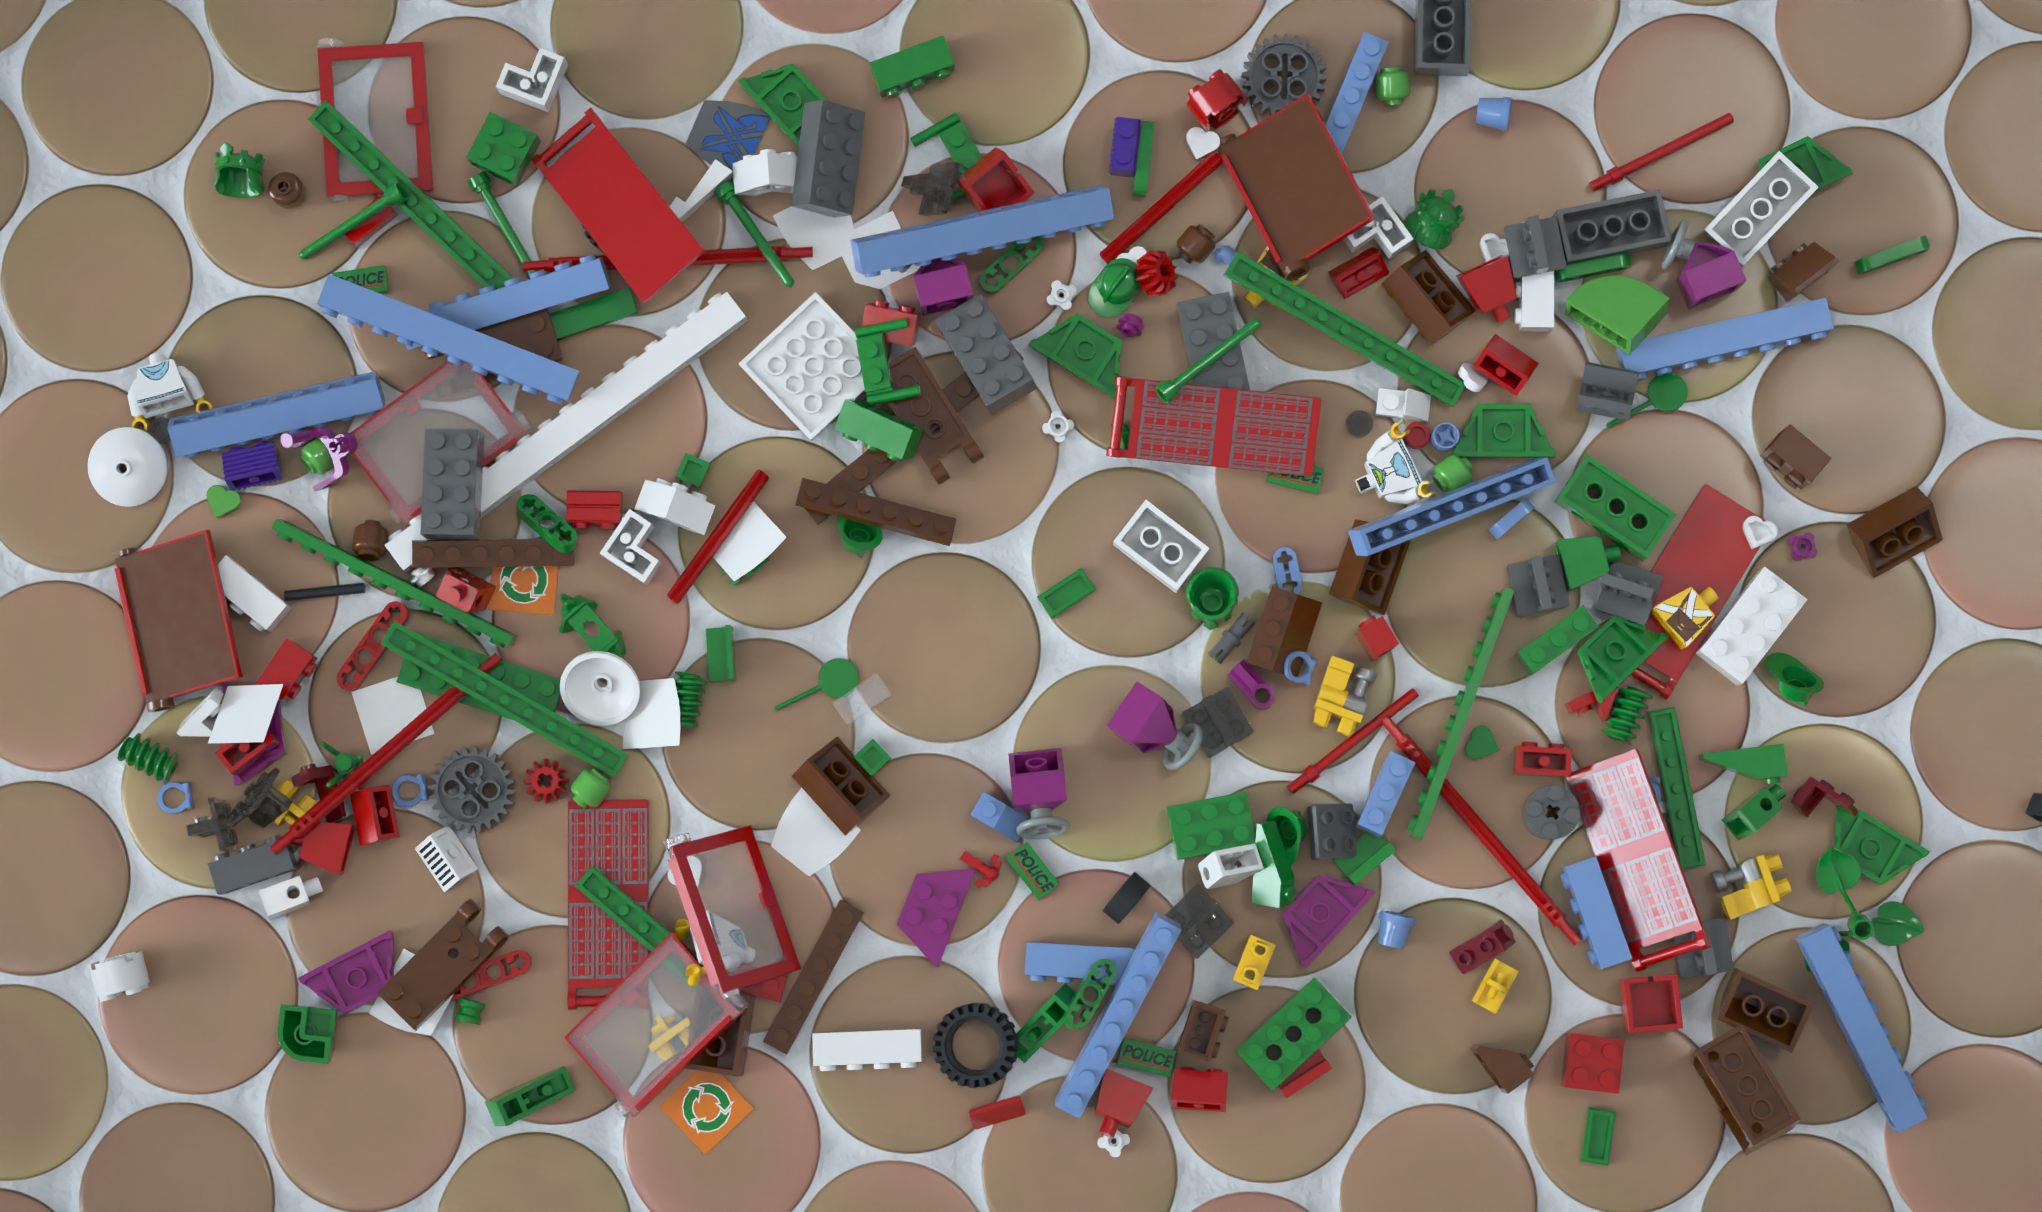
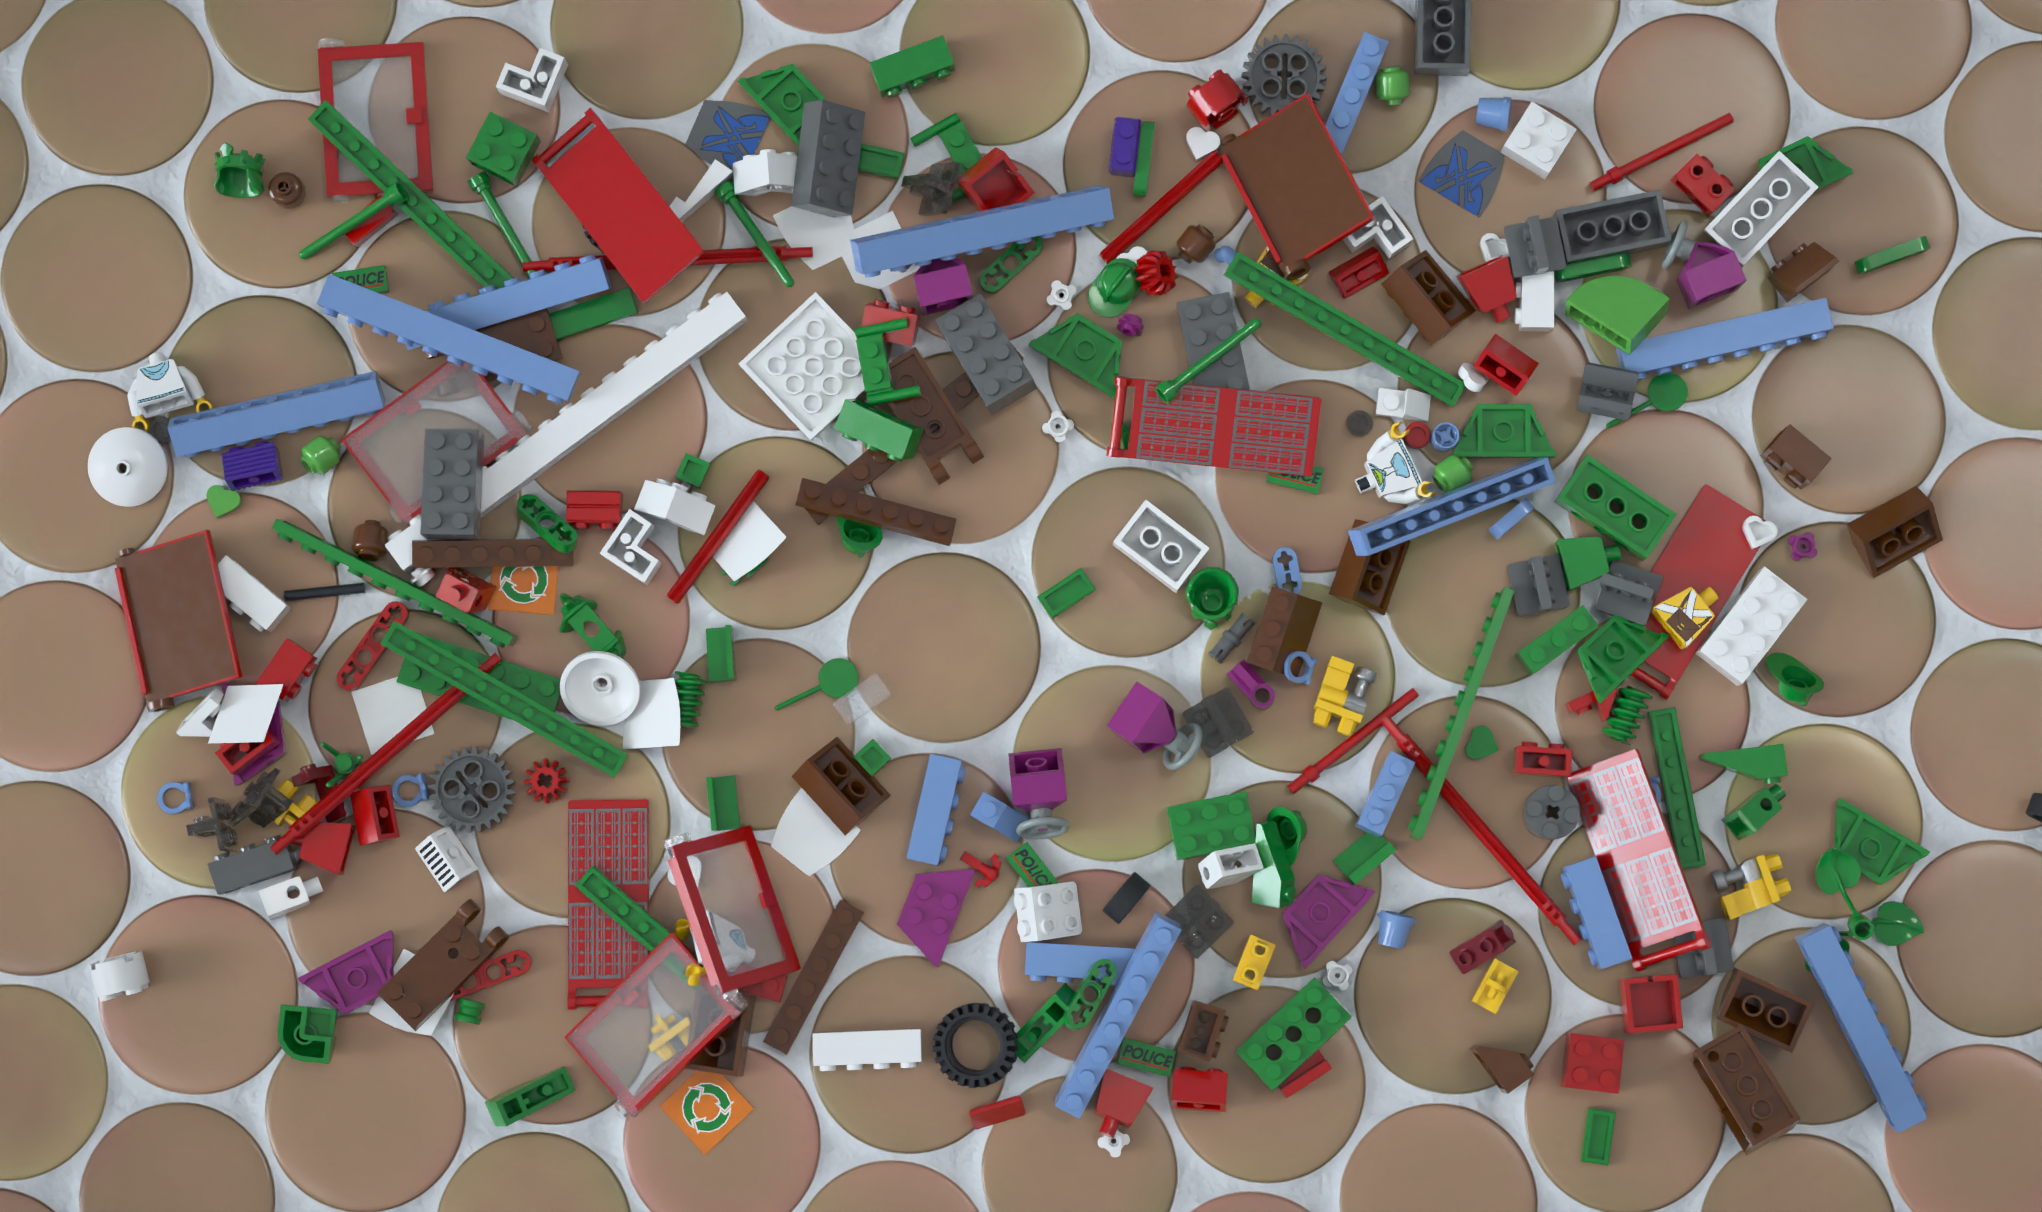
(148, 758): green piece -> none
(338, 447): magenta piece -> none
(590, 788): bright green head -> none
(723, 803): none -> green panel
(880, 161): none -> green tile
(934, 810): none -> medium blue brick
(1047, 911): none -> white bracket
(1331, 831): dark grey bracket -> none
(1331, 980): none -> white plate
(1376, 637): red brick -> none
(1434, 219): green hair -> none
(1465, 172): none -> sticker
(1538, 140): none -> white brick
(1703, 184): none -> red brick
(1813, 792): dark red bracket -> none

